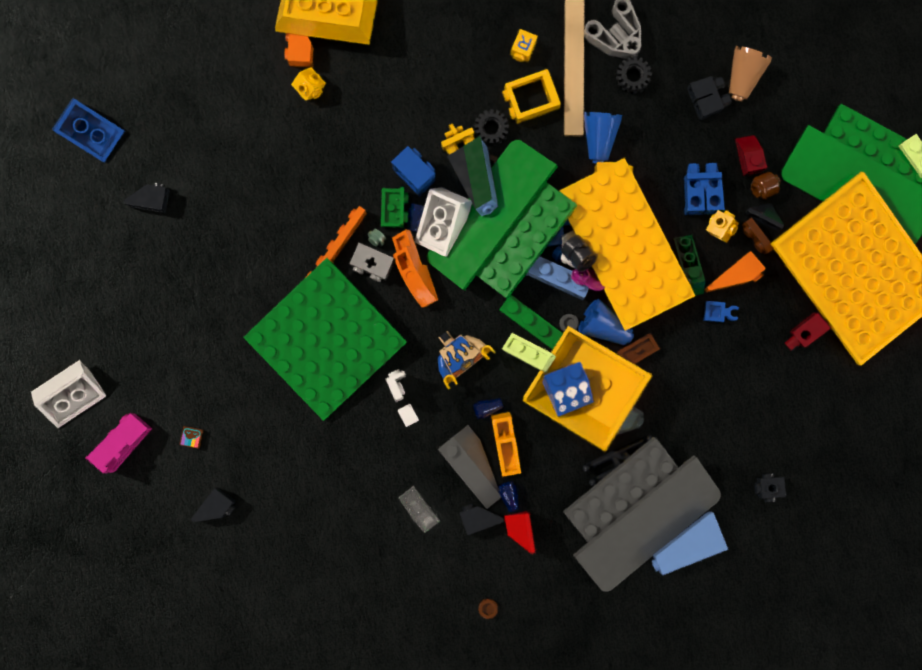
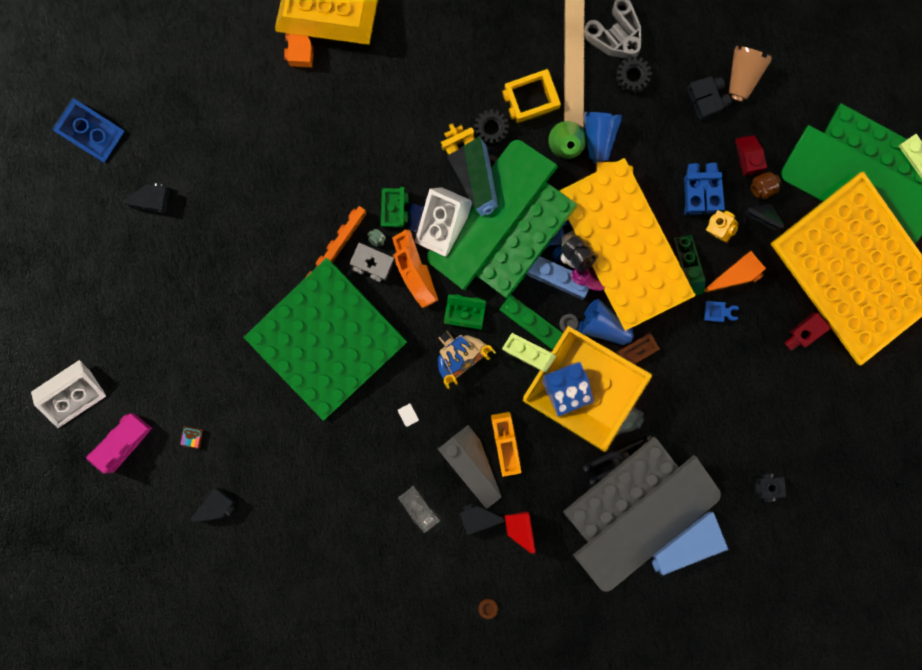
(308, 84): yellow brick -> none
(396, 388): white bracket -> none
(414, 170): blue brick -> none
(464, 311): none -> green bracket
(487, 407): clear blue cone -> none
(509, 495): clear blue cone -> none
(523, 46): yellow brick -> none
(564, 133): none -> bright green cone
(752, 230): reddish brown plate -> none

